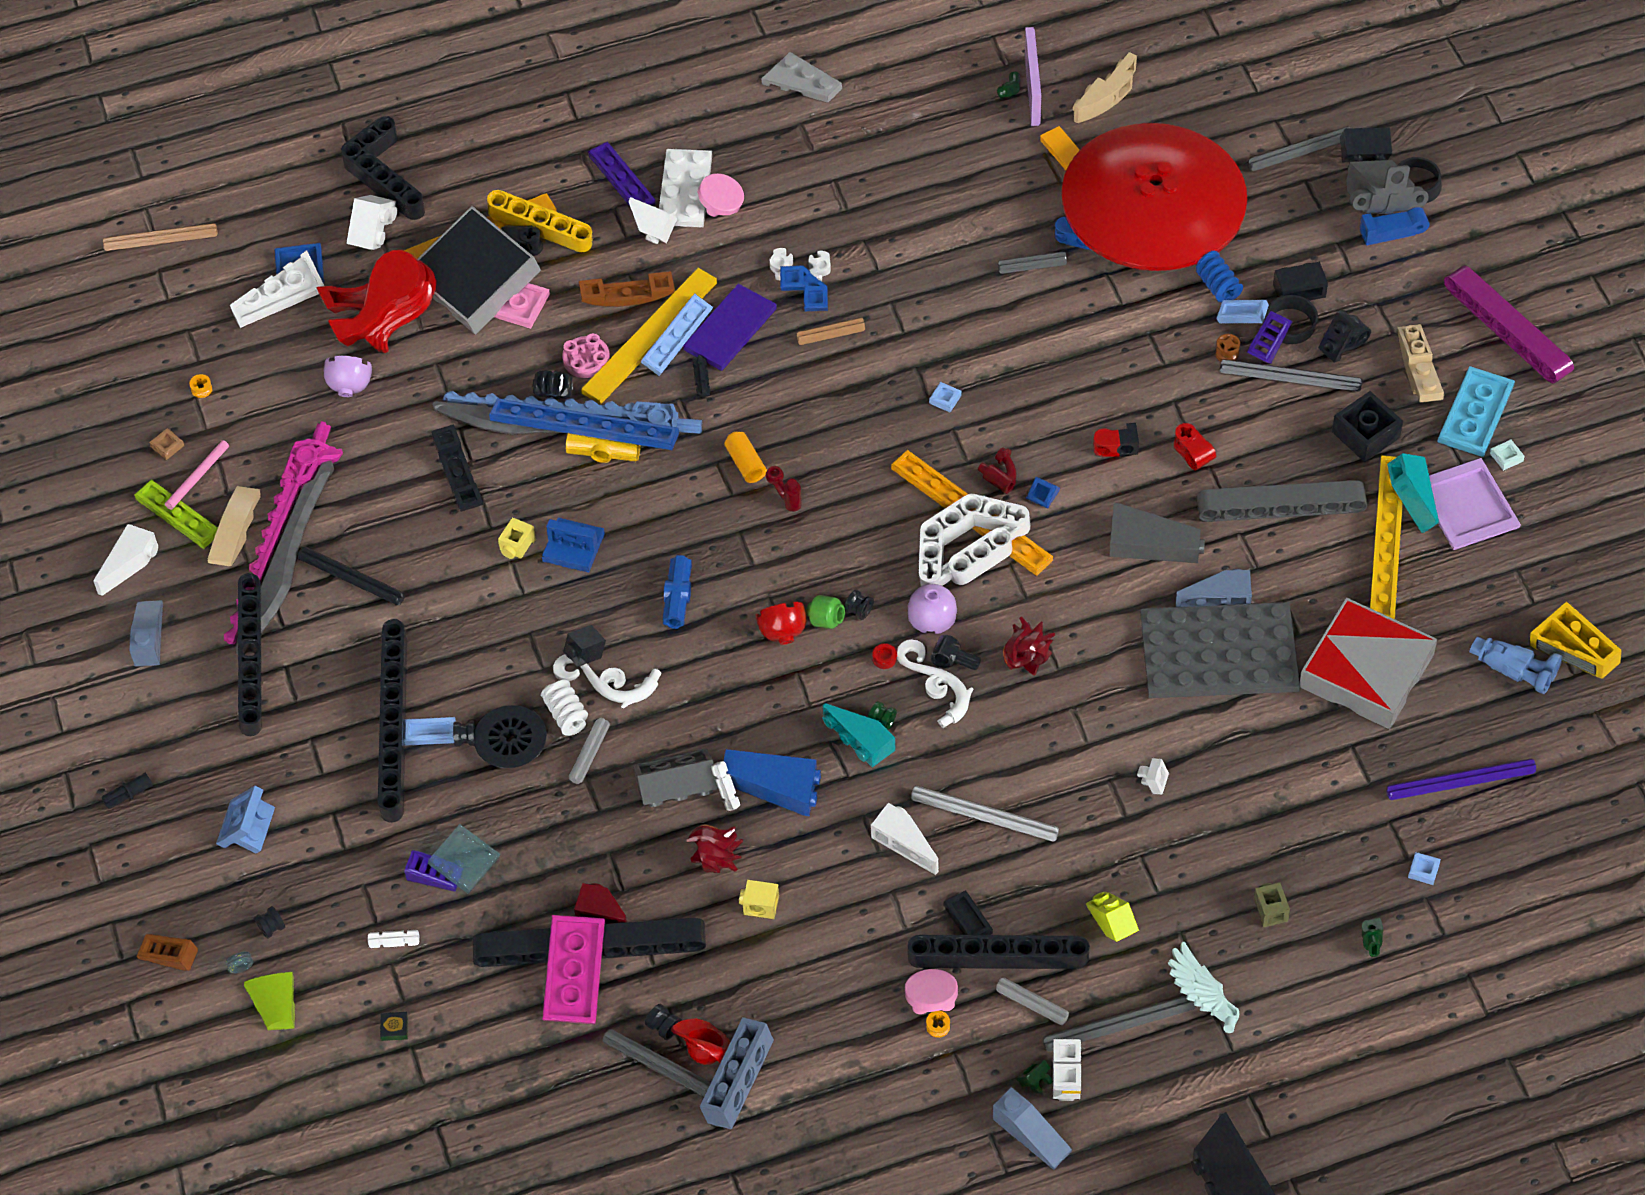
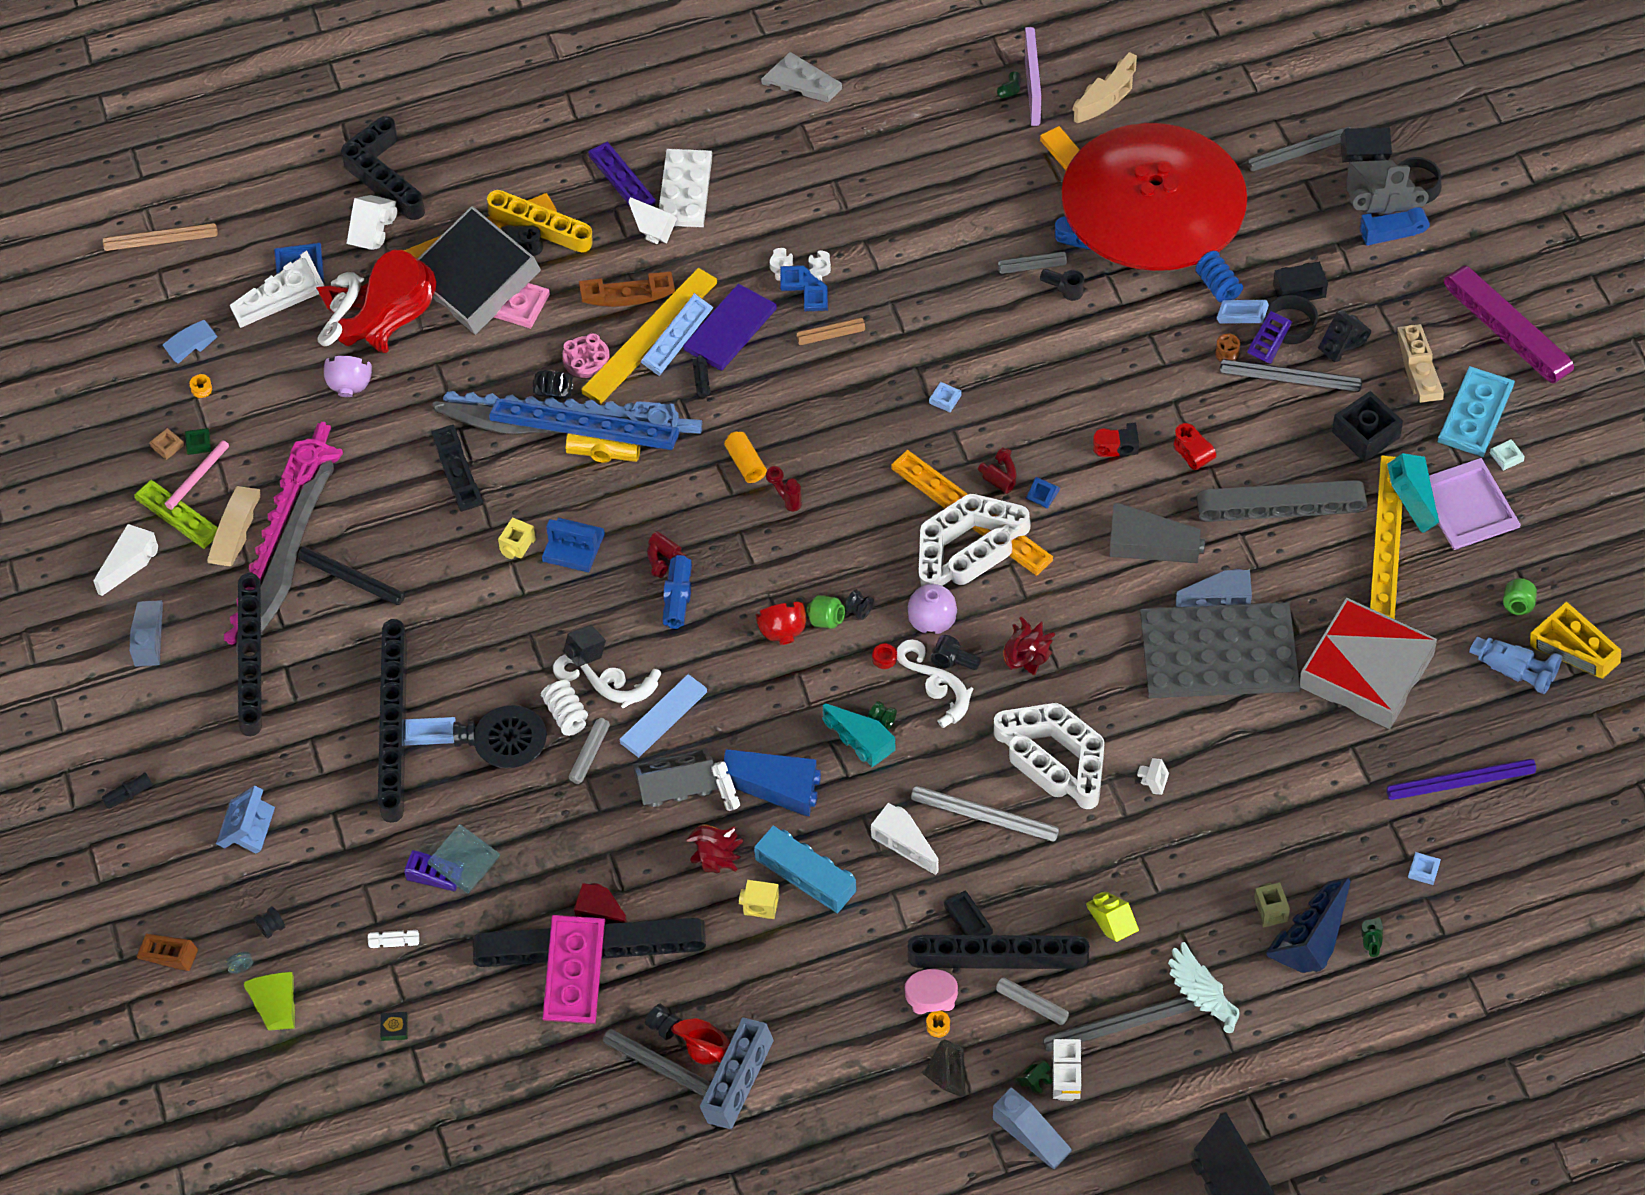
(191, 338): none -> medium blue slope
(198, 441): none -> dark green tile
(340, 306): none -> white plant
(663, 715): none -> light blue tile
(664, 546): none -> dark red plant
(720, 195): bright pink tile -> none
(805, 868): none -> dark azure brick
(947, 1068): none -> clear smoke slope
(1020, 738): none -> white piece
(1069, 283): none -> black axle
(1315, 931): none -> dark blue wedge
(1520, 596): none -> bright green head

